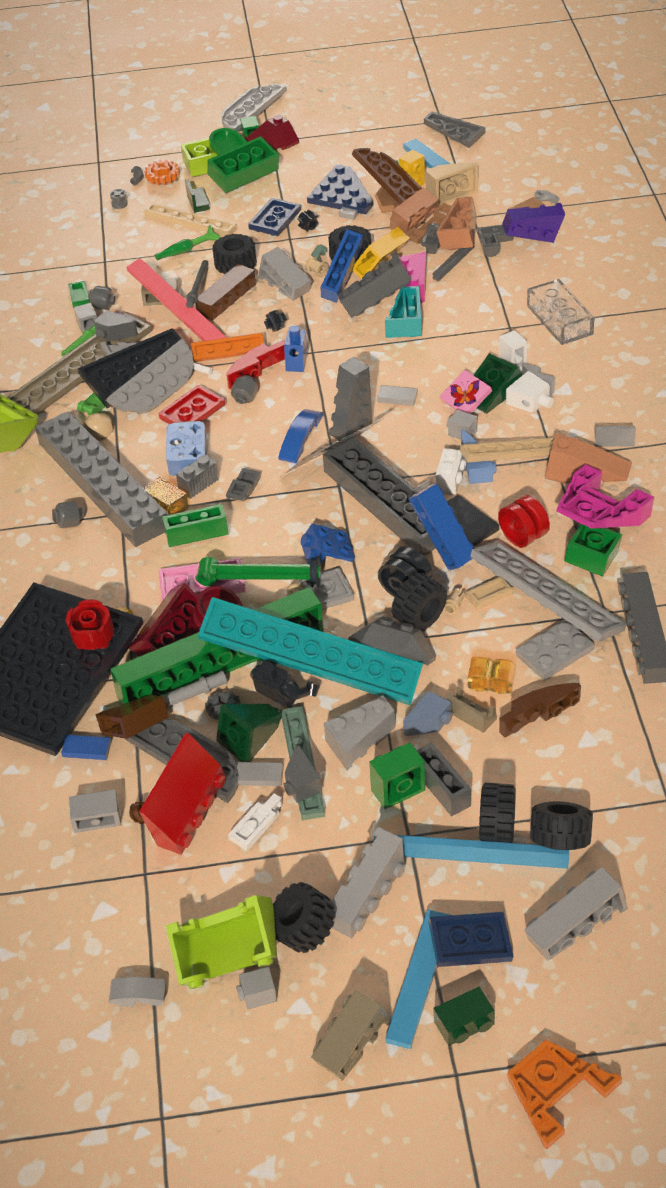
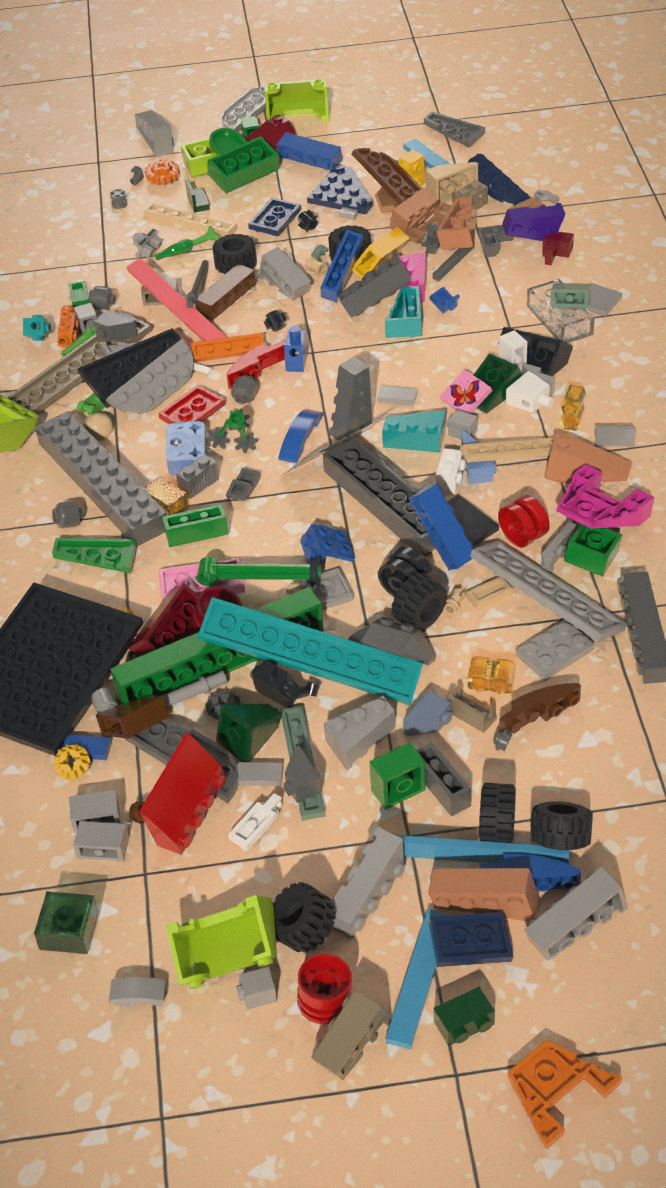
(36, 327): none -> teal brick
(66, 922): none -> clear green brick
(67, 327): none -> orange brick
(80, 766): none -> yellow gear
(90, 625): red brick -> none
(97, 552): none -> green wing
(101, 841): none -> light grey brick
(103, 700): none -> light grey brick
(145, 242): none -> light grey hips
(155, 132): none -> light grey wedge
(236, 422): none -> dark grey plant
(297, 98): none -> lime windscreen
(309, 151): none -> blue brick
(323, 987): none -> red wheel
(415, 431): none -> teal wedge
(443, 300): none -> blue bracket
(476, 190): none -> dark tan brick
(486, 891): none -> nougat wedge
(499, 185): none -> dark blue plate
(502, 740): none -> dark grey plate
(544, 351): none -> black wedge
(546, 872): none -> blue slope
(557, 245): none -> dark red brick
(557, 547): none -> light grey plate
(570, 295): none -> sand green brick
(573, 407): none -> clear yellow brick
(603, 299): none -> light grey tile

